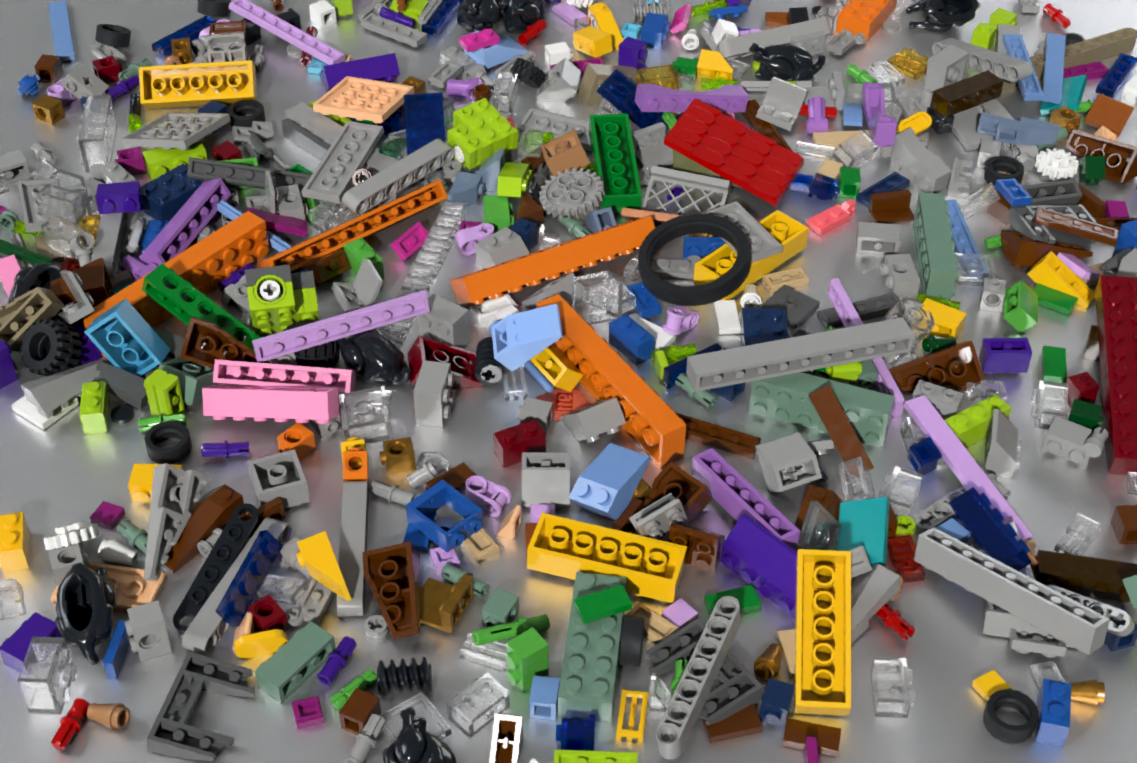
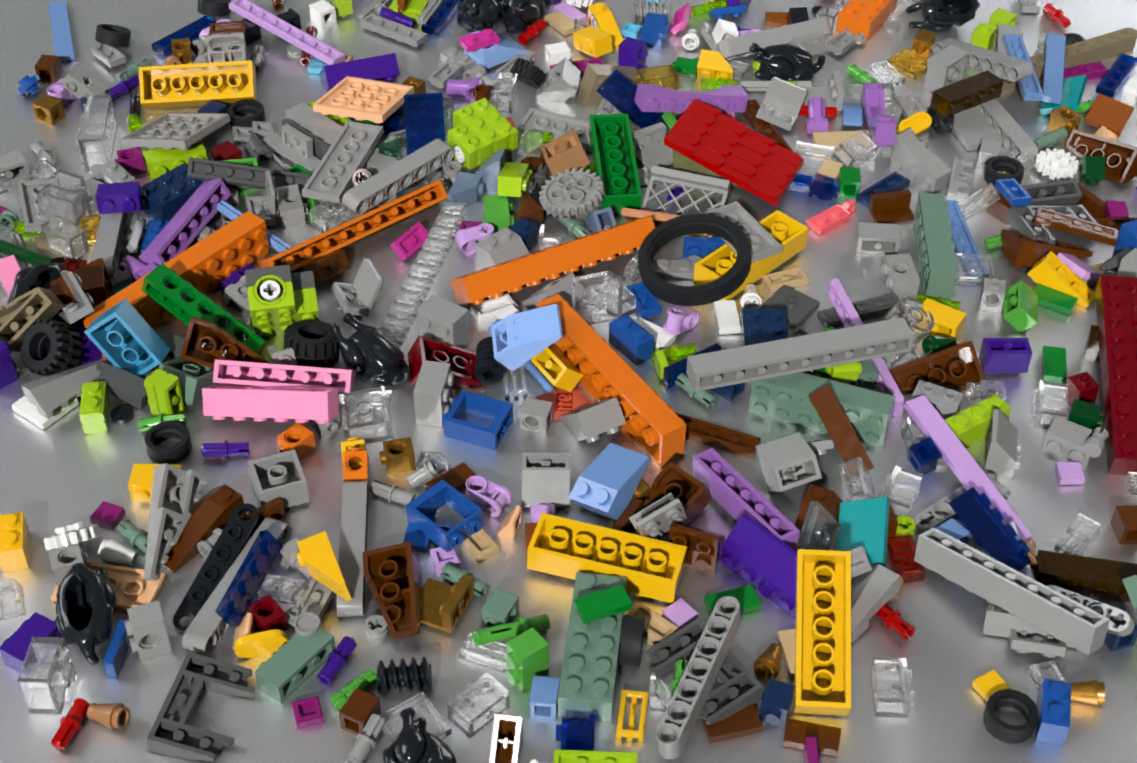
(83, 253): light grey pin -> none
(107, 69): dark red brick -> none
(282, 223): magenta tile -> none
(293, 146): none -> light grey bracket
(307, 624): none -> light grey piece
(341, 326): lavender tile -> none
(360, 249): bright green brick -> none
(474, 433): none -> blue window
(518, 439): dark red brick -> none
(560, 22): none -> tan tile
(923, 42): none -> pearl gold brick
(1021, 132): sand blue slope -> none
(1069, 473): none -> lavender tile

